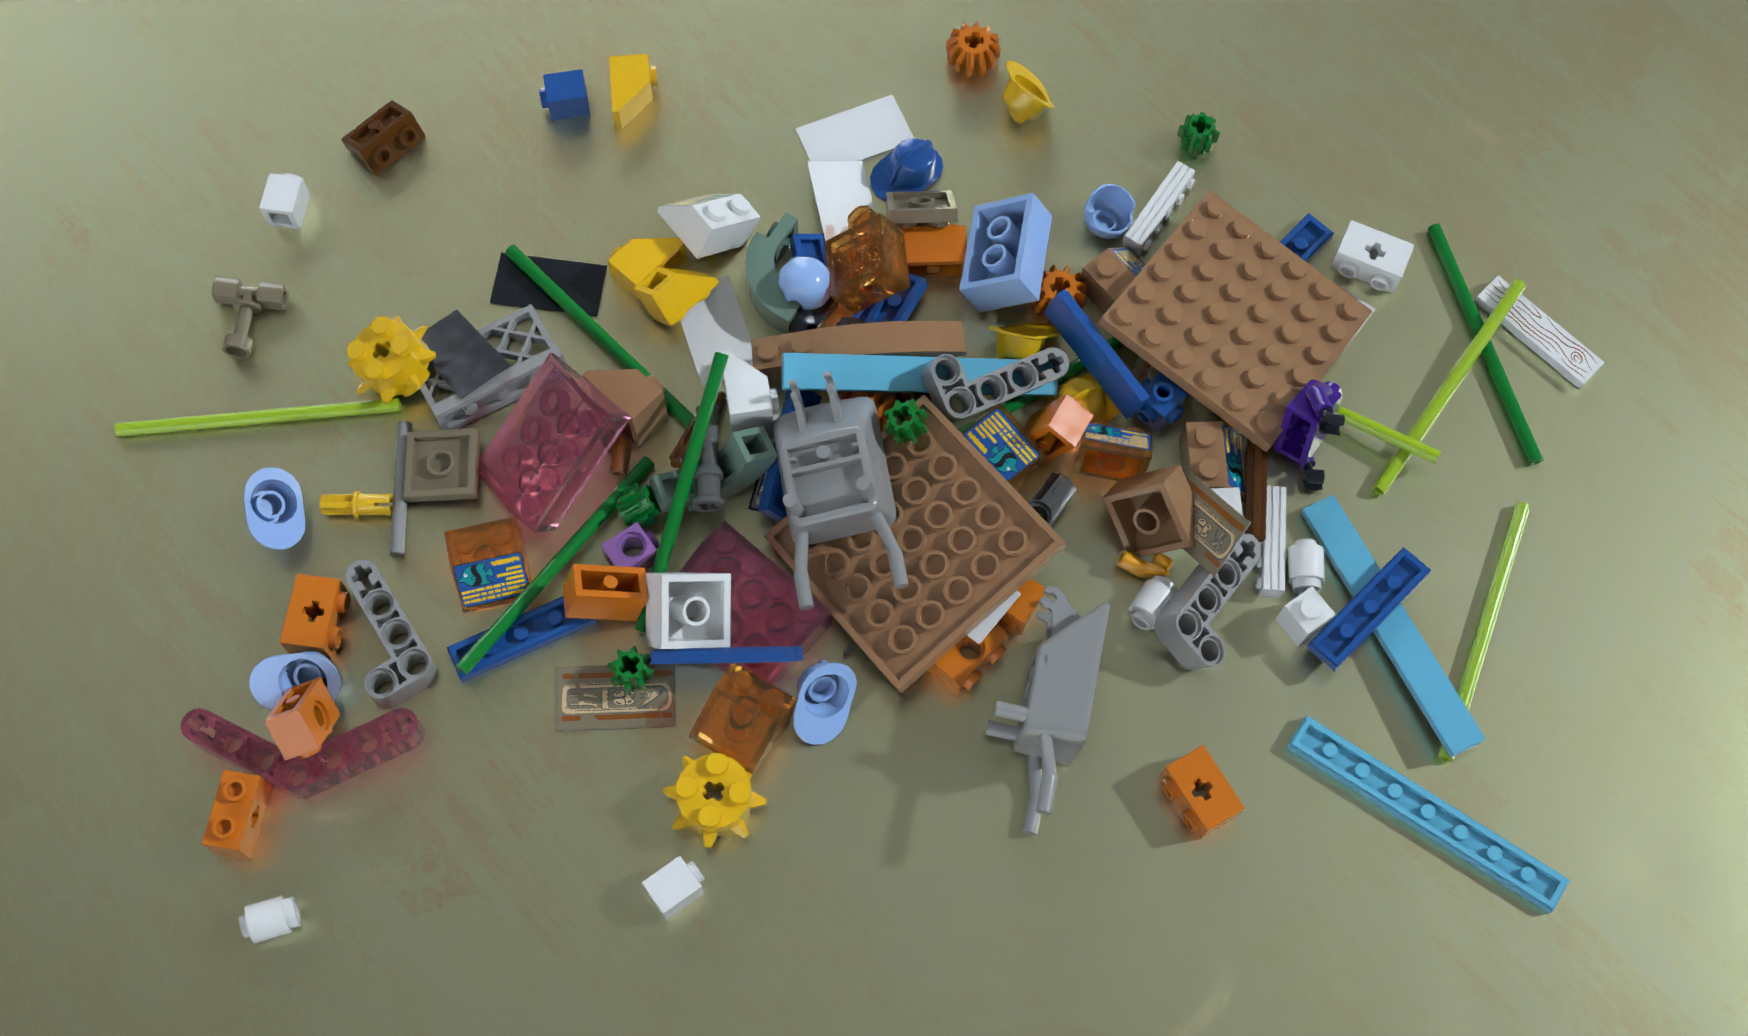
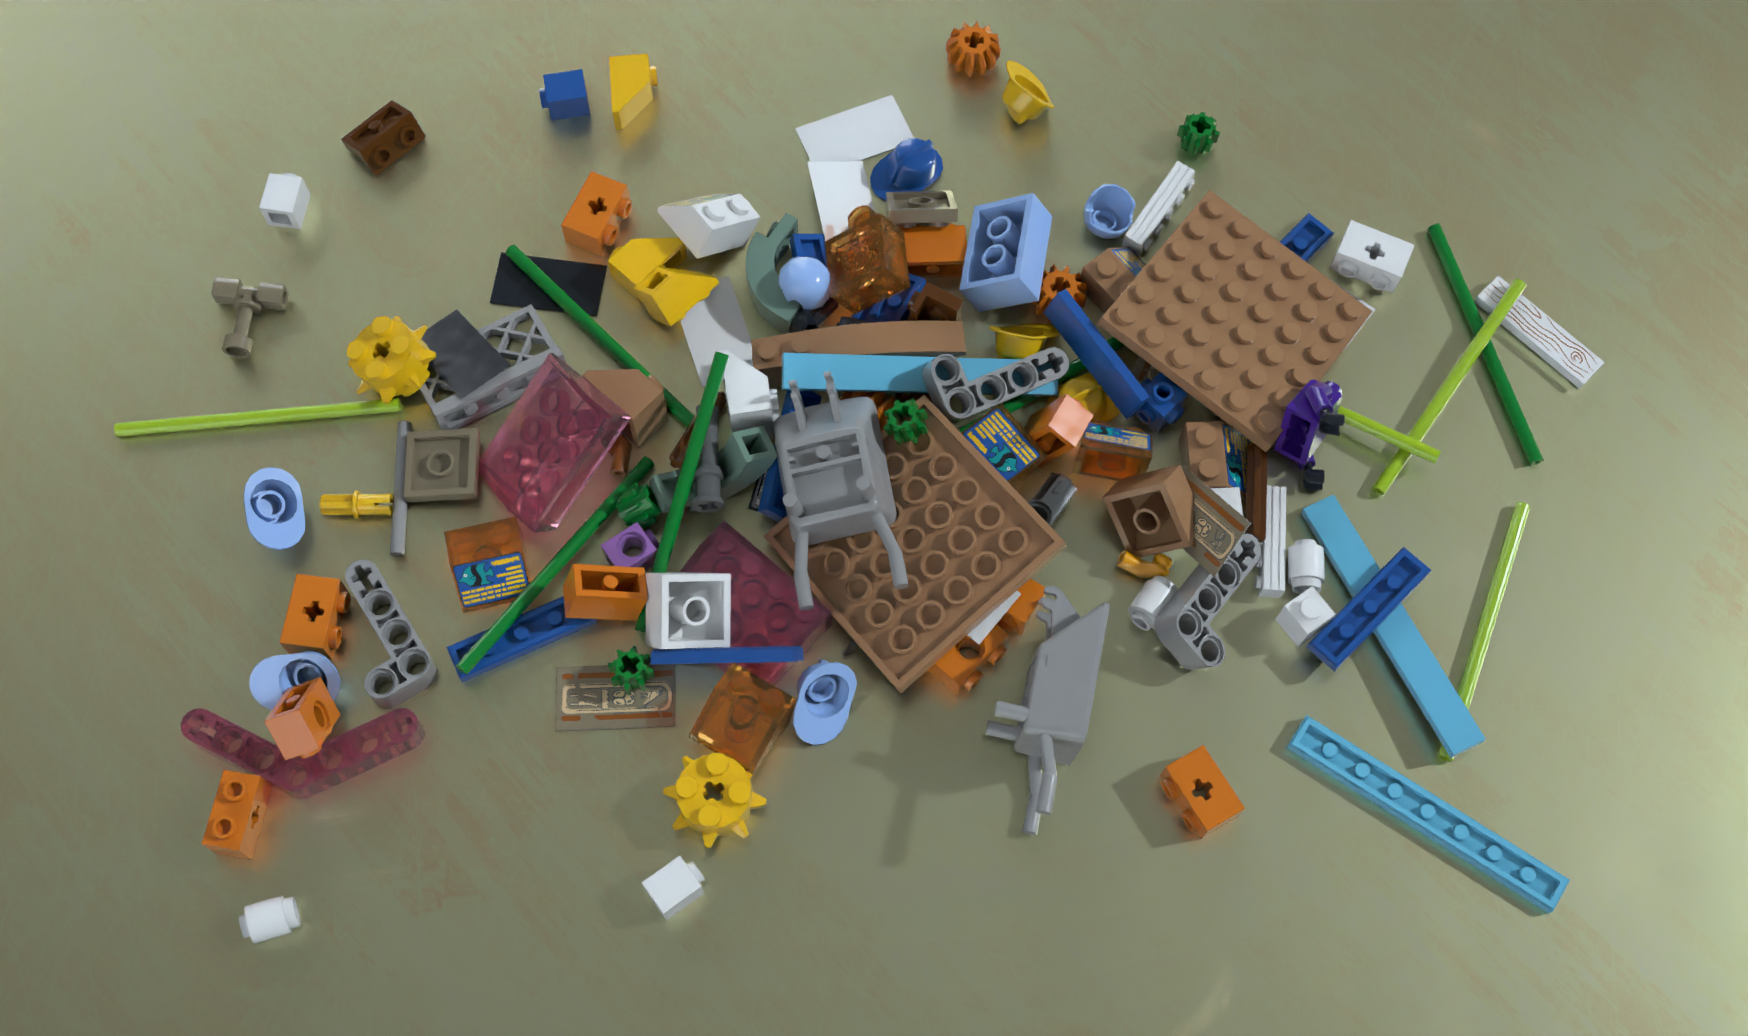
(597, 213): none -> orange brick
(934, 305): none -> reddish brown bracket

